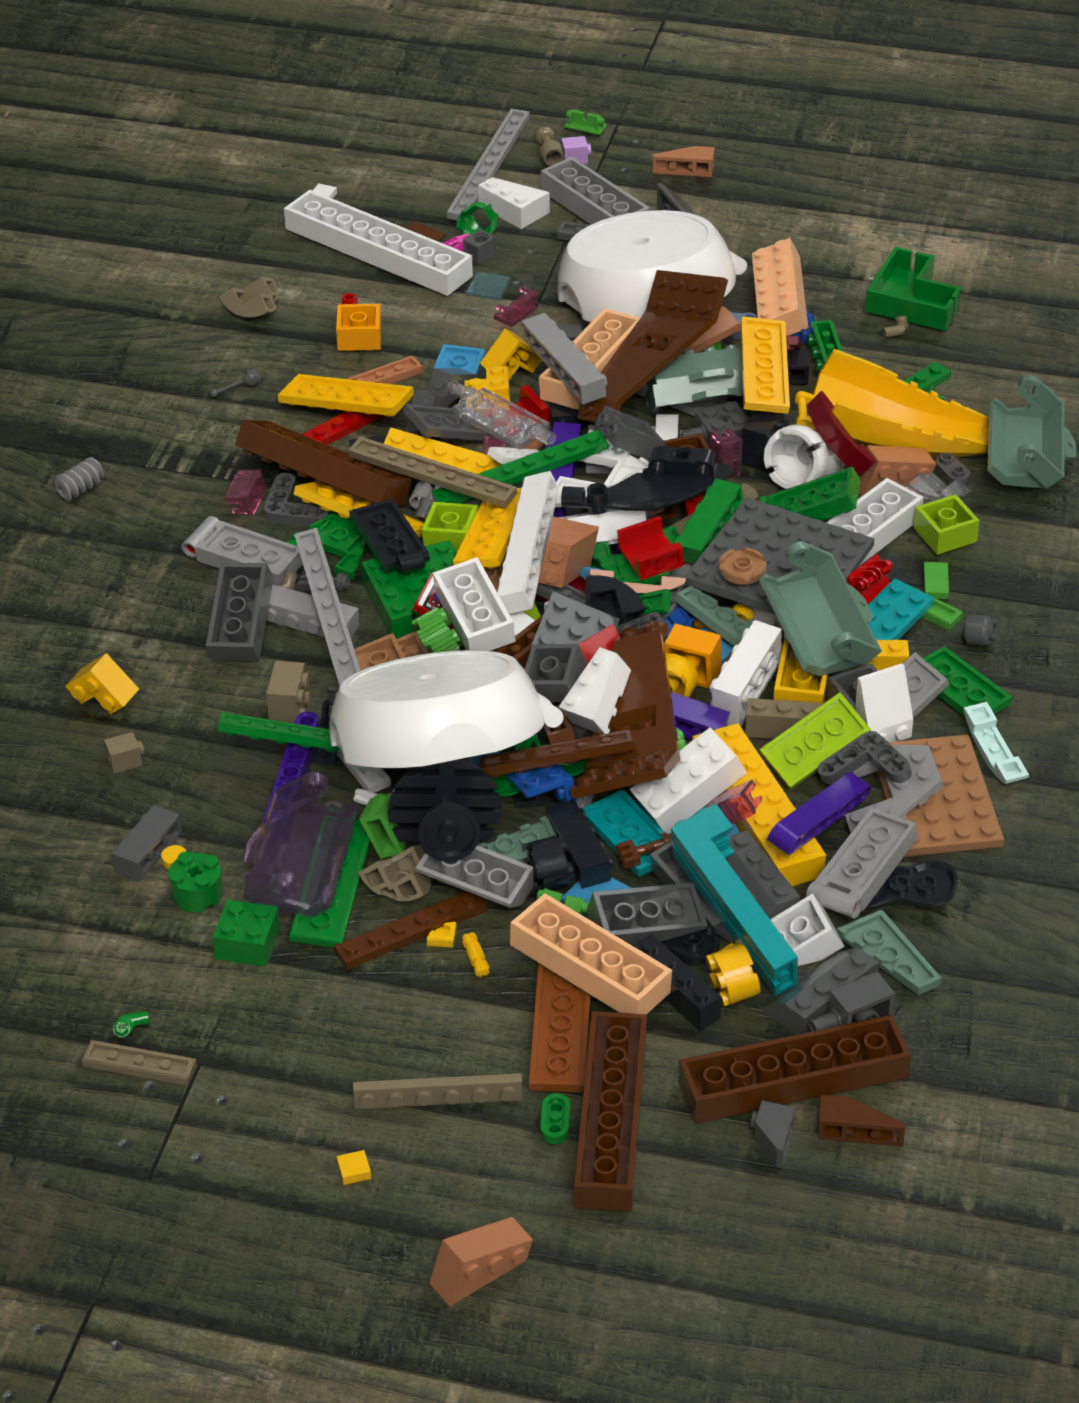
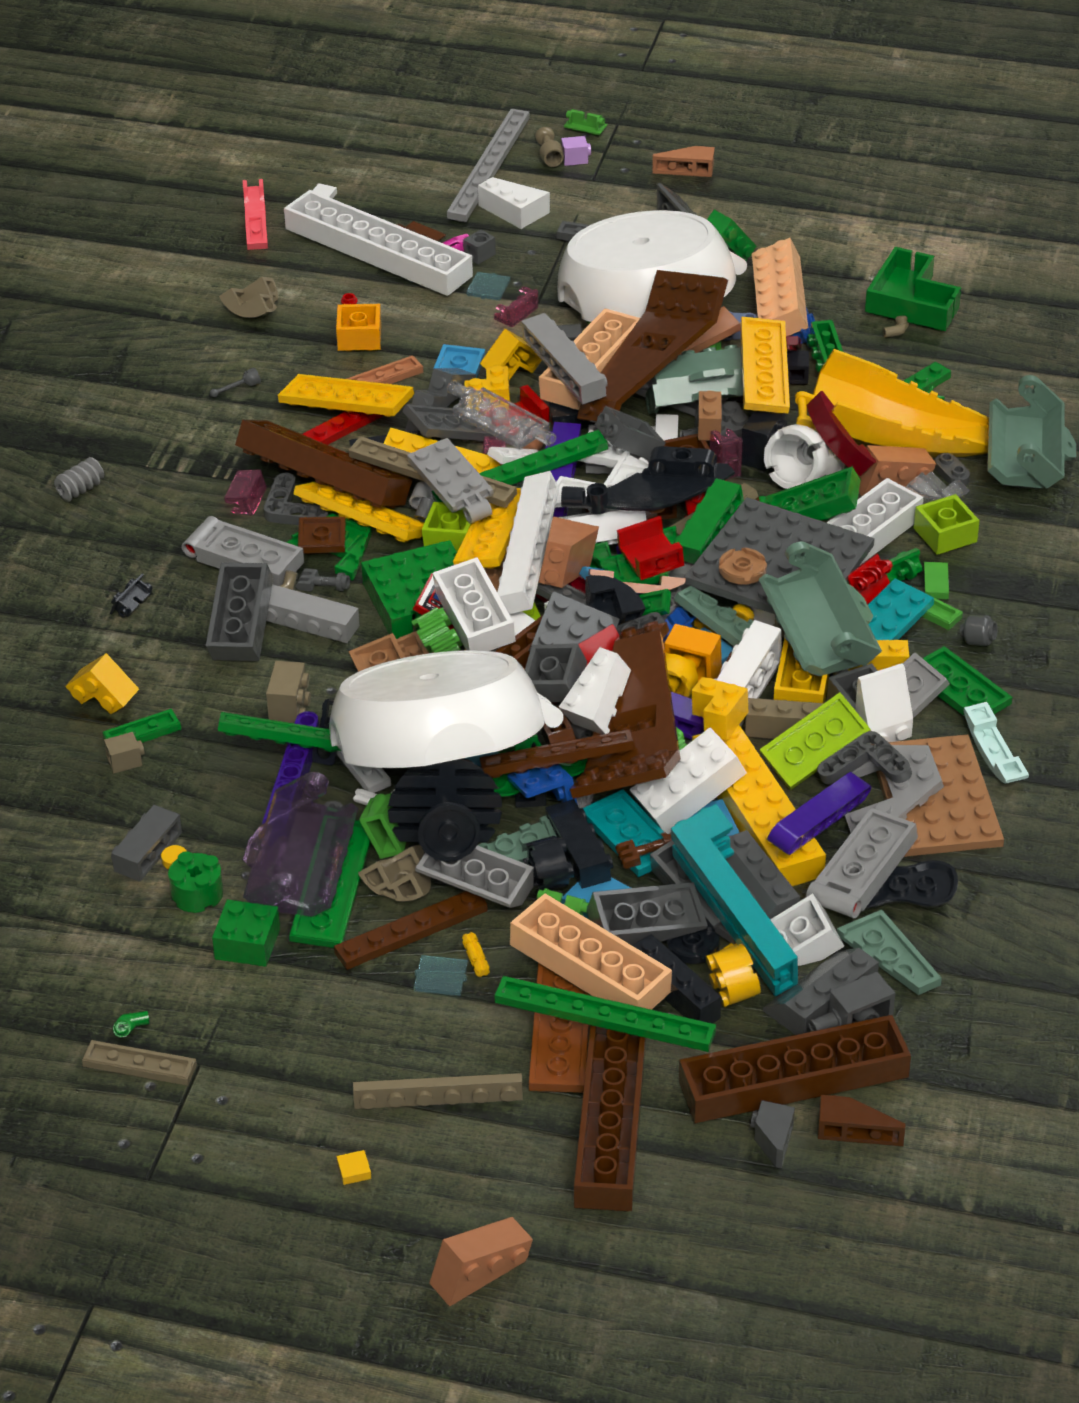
(125, 602): none -> black hinge
(148, 727): none -> green tile
(255, 216): none -> coral piece
(322, 534): none -> reddish brown tile
(327, 604): light grey plate -> none
(390, 536): black hinge -> none
(440, 975): none -> clear light blue piece
(443, 936): yellow tile -> none
(453, 479): none -> light grey hinge
(467, 223): green helmet -> none
(555, 1118): green plate -> none
(587, 192): light grey brick -> none
(605, 1013): none -> green plate
(709, 413): none -> medium nougat brick
(720, 705): none -> yellow brick
(733, 235): none -> green brick
(737, 802): clear pink hinge -> none
(905, 565): none -> green hips

